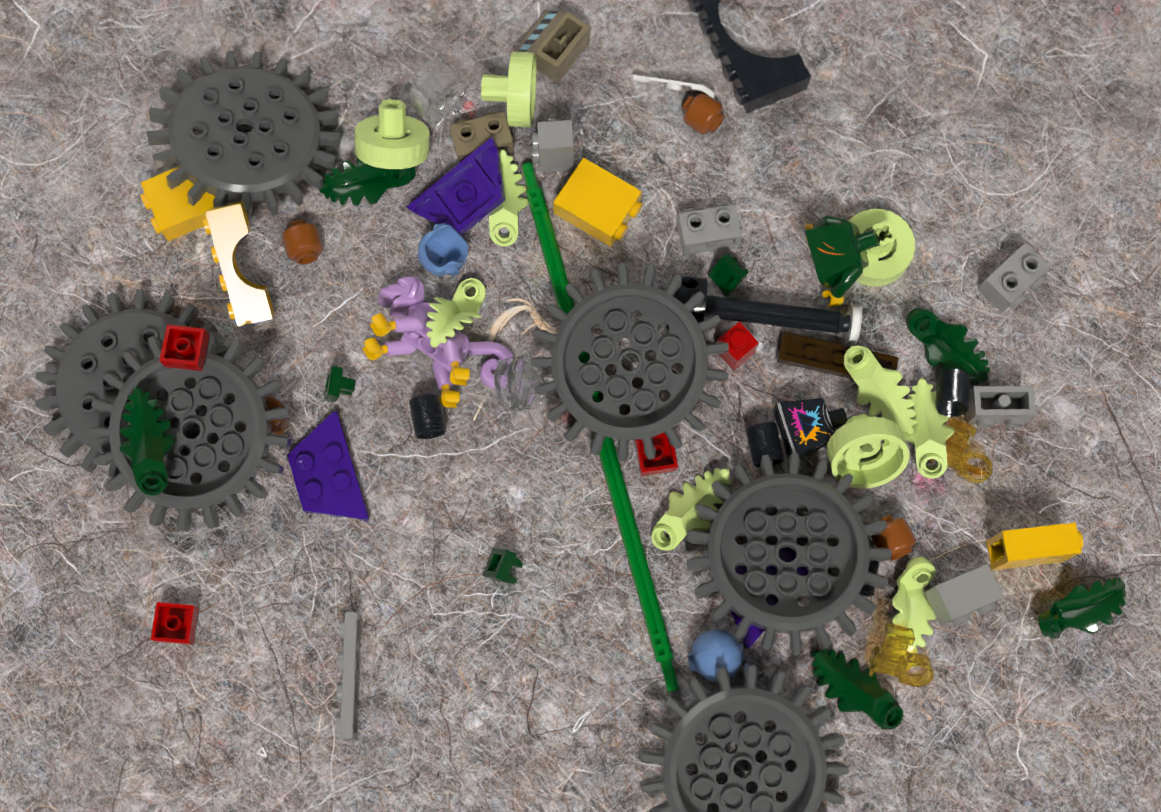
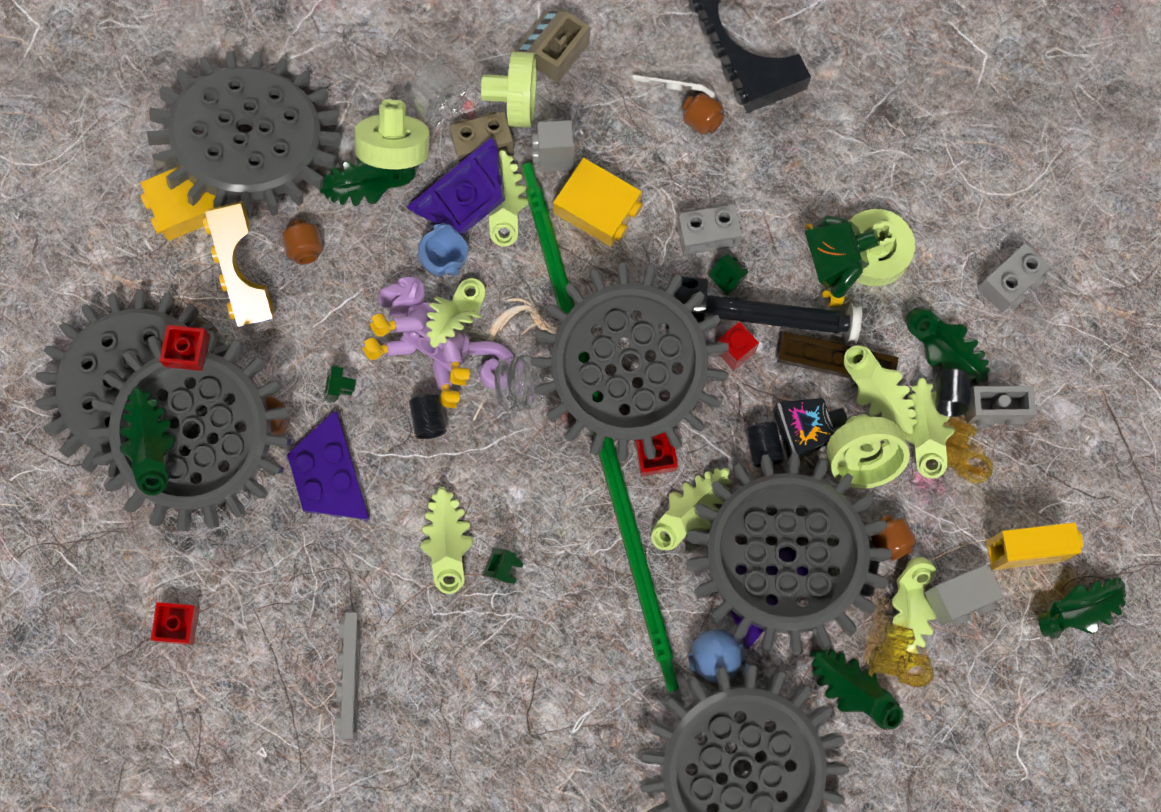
(446, 541): none -> yellowish green plant

